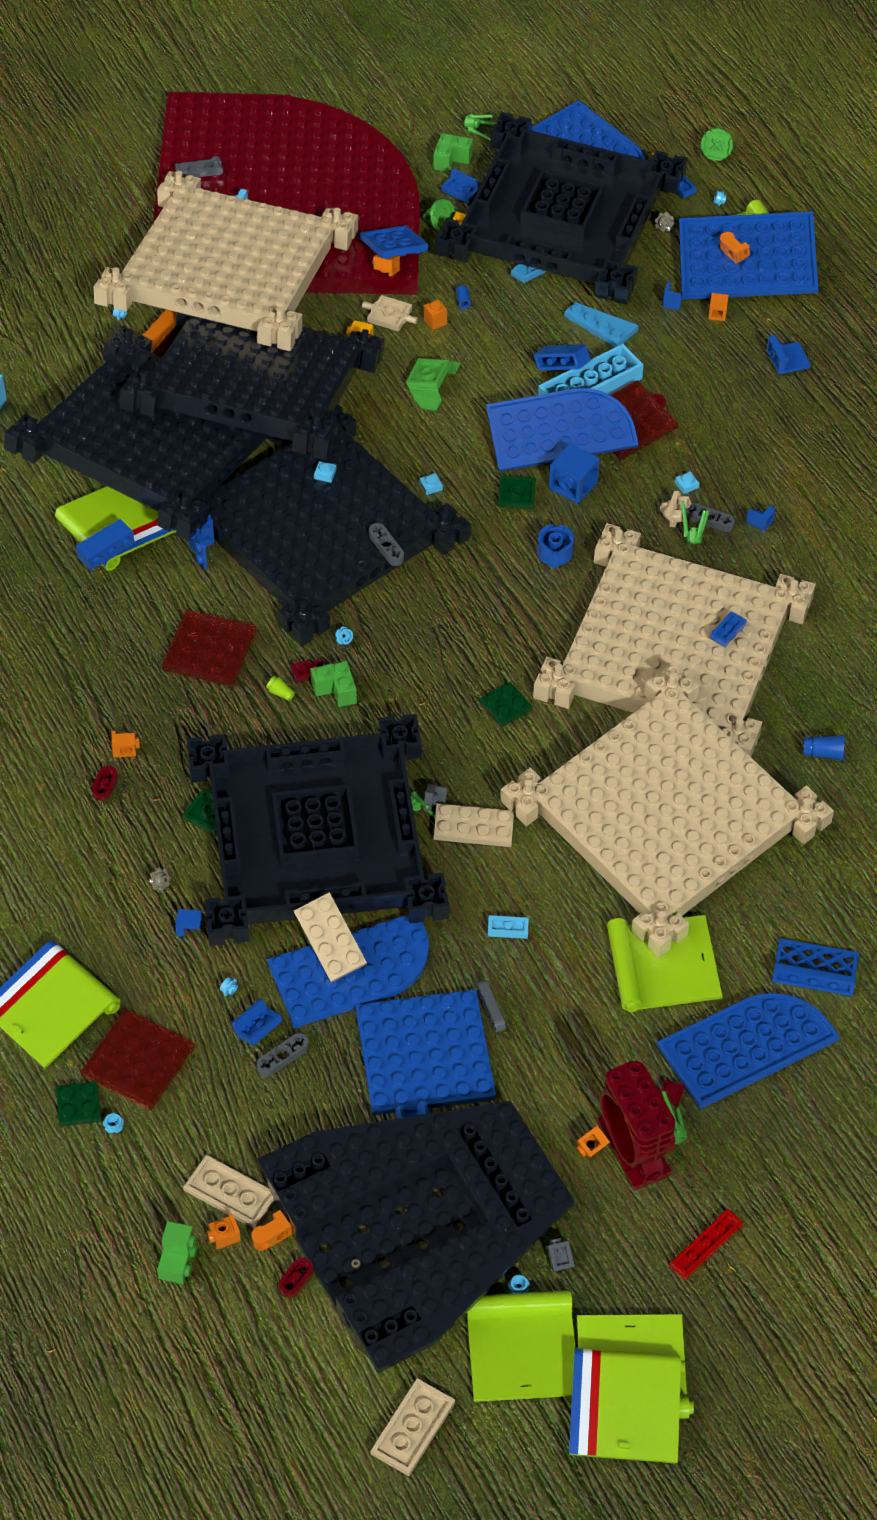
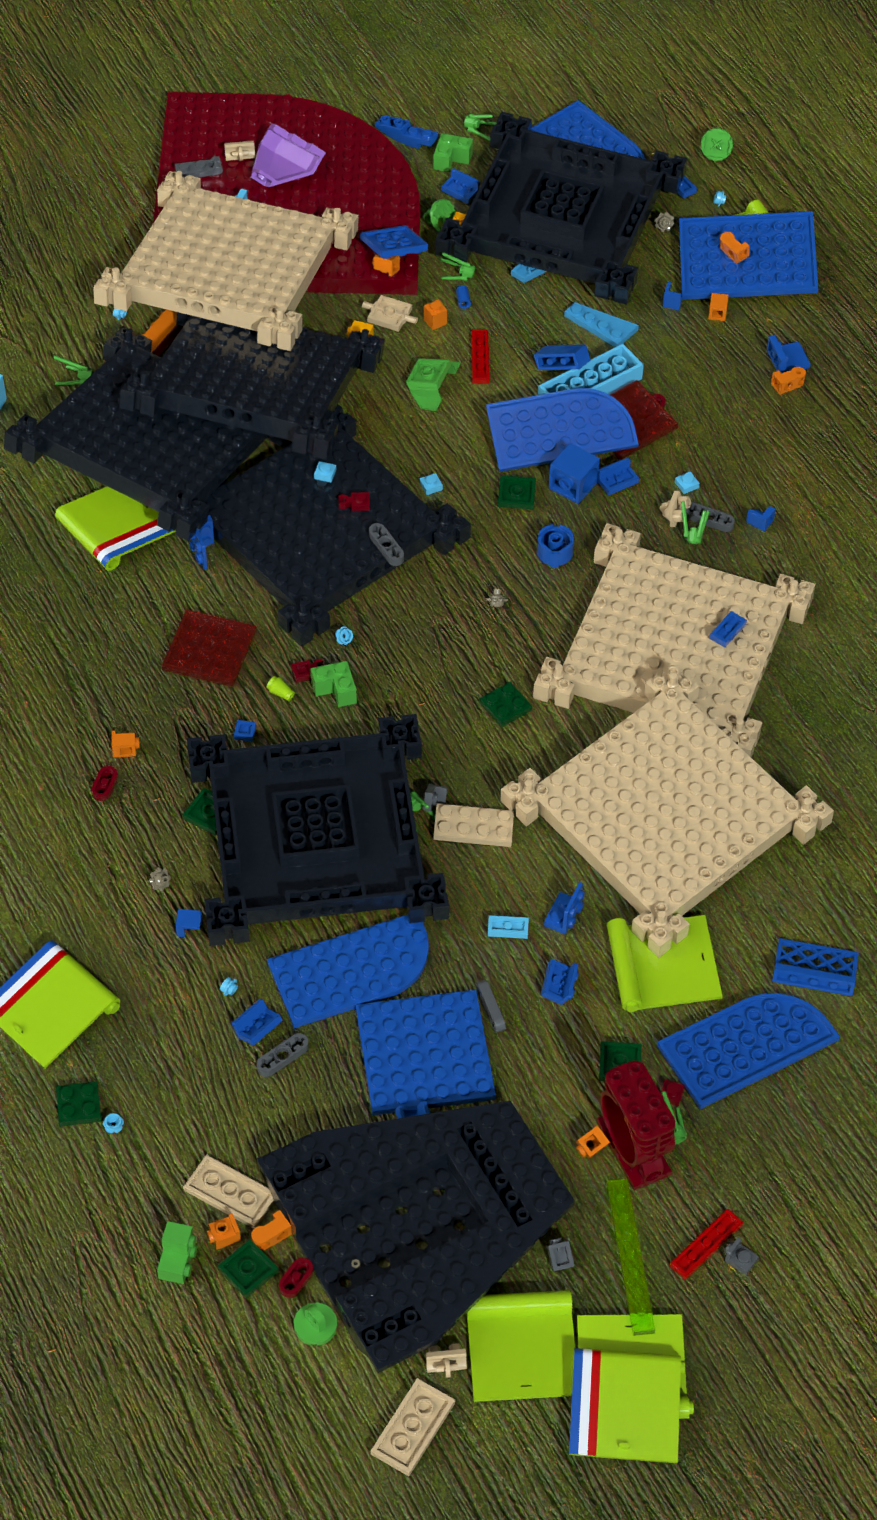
(83, 372): none -> bright green plant
(105, 544): blue brick -> none
(138, 1059): clear red plate -> none
(239, 150): none -> tan hips
(245, 730): none -> blue plate
(248, 1268): none -> dark green plate
(284, 157): none -> medium lavender panel
(315, 1324): none -> bright green tile
(330, 937): tan plate -> none
(358, 501): none -> dark red plate
(403, 132): none -> blue slope
(447, 1360): none -> tan hips
(466, 269): none -> bright green plant
(480, 357): none -> red tile
(497, 599): none -> dark tan plant
(519, 1280): medium azure plate -> none
(559, 981): none -> blue bracket
(564, 910): none -> blue bracket
(616, 1054): none -> dark green plate
(617, 476): none -> blue bracket
(630, 1257): none -> clear neon green tile
(740, 1256): none -> dark grey bracket
(788, 380): none -> orange leg
(825, 747): blue plant -> none

